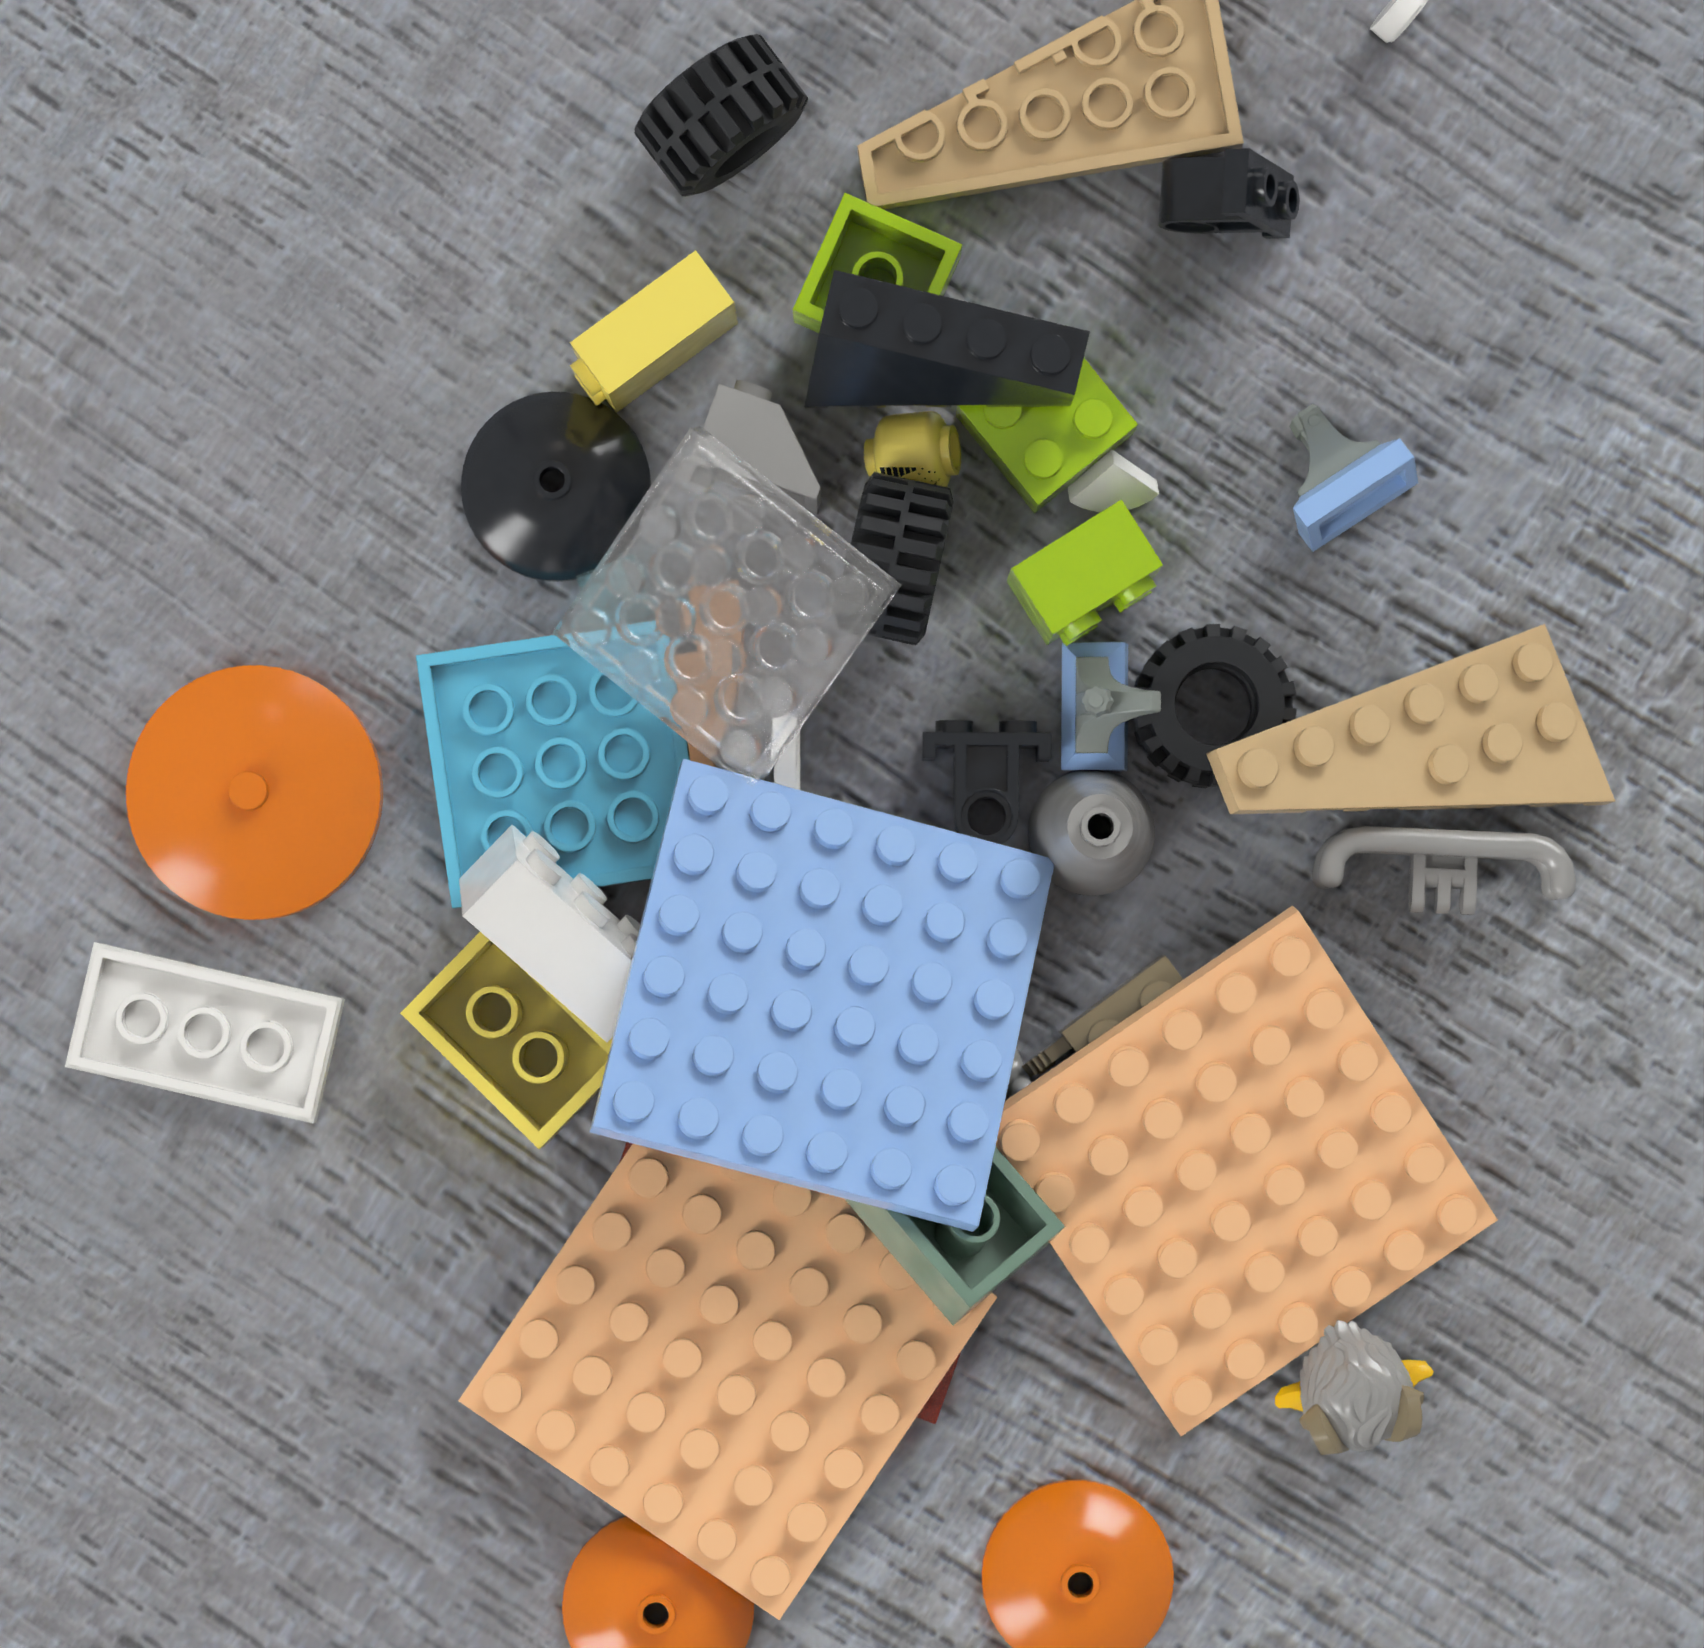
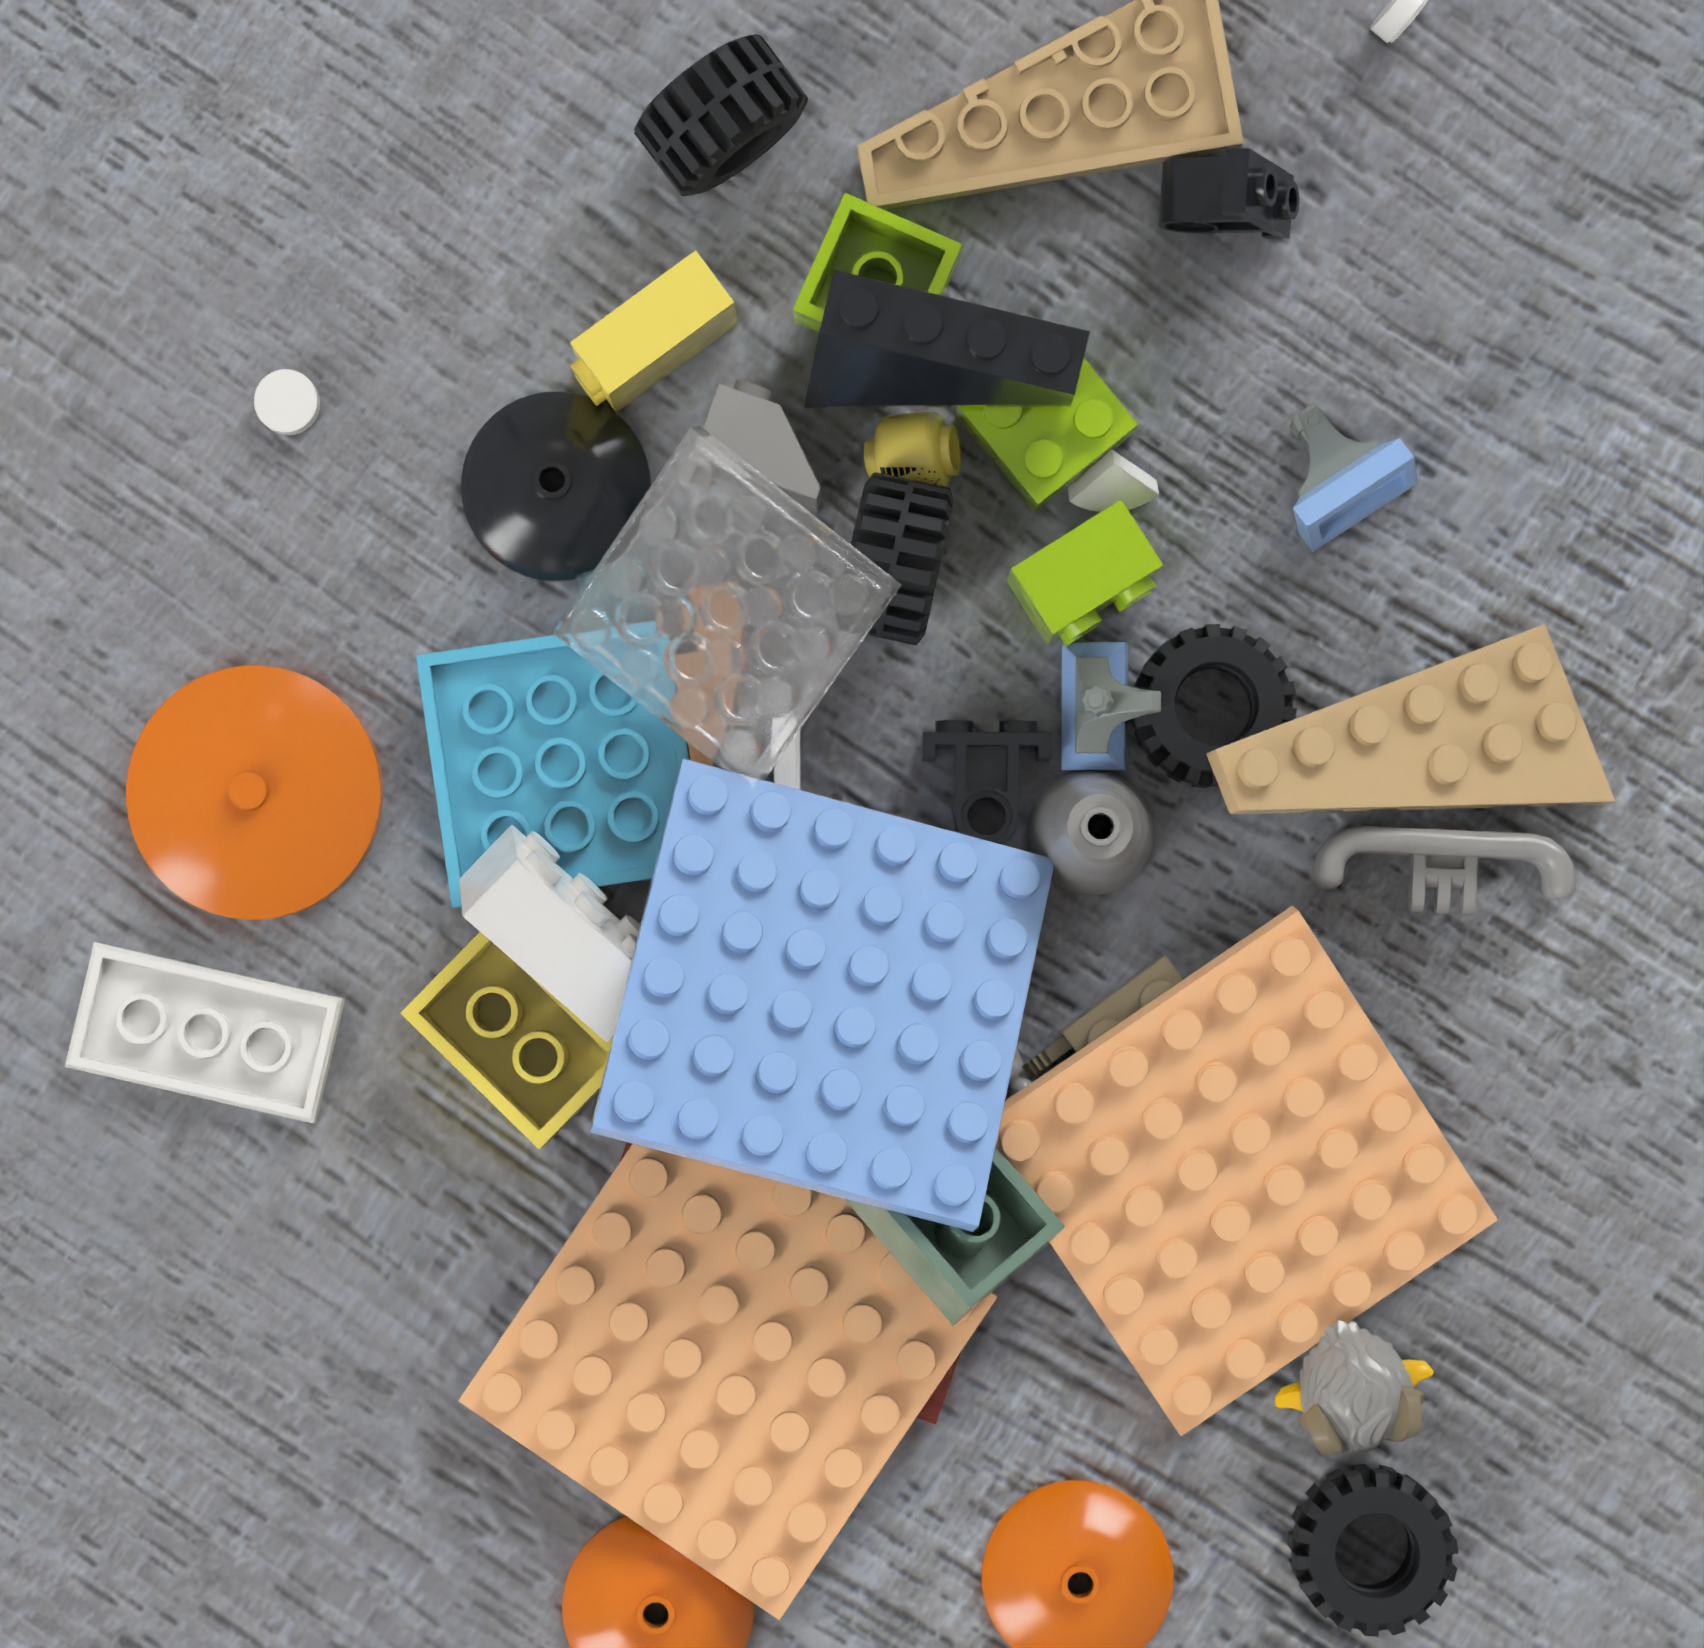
(287, 402): none -> white tile
(1405, 1593): none -> black tyre

